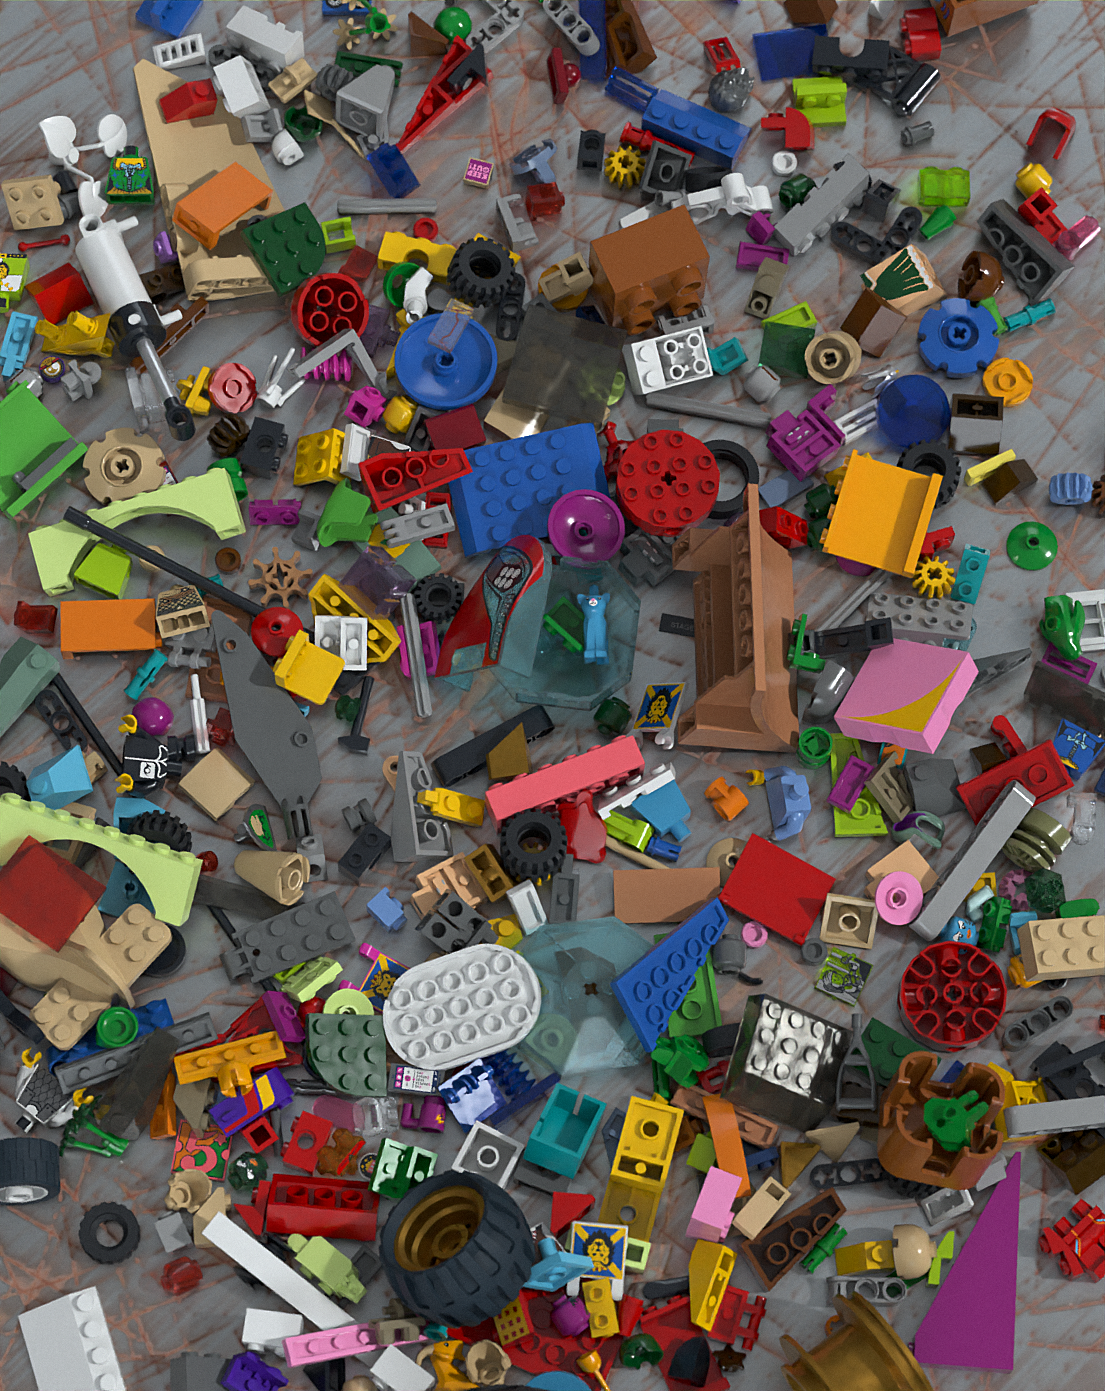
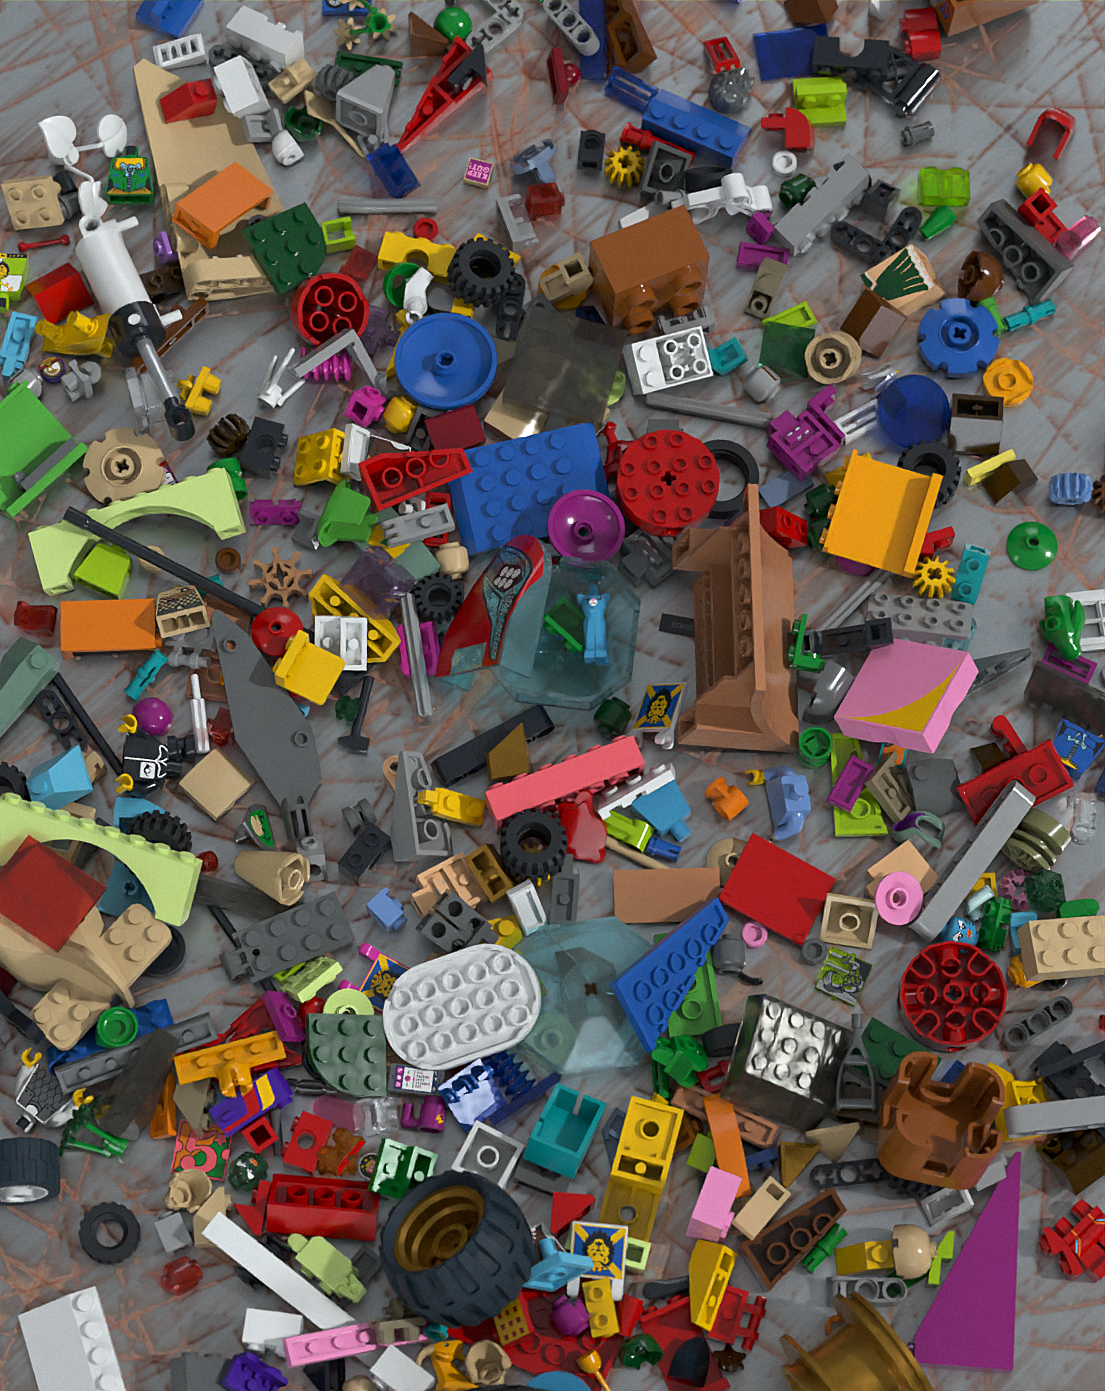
(232, 388): tile -> none
(450, 325): clear tile -> none
(453, 560): none -> tan head
(951, 1122): green hinge -> none

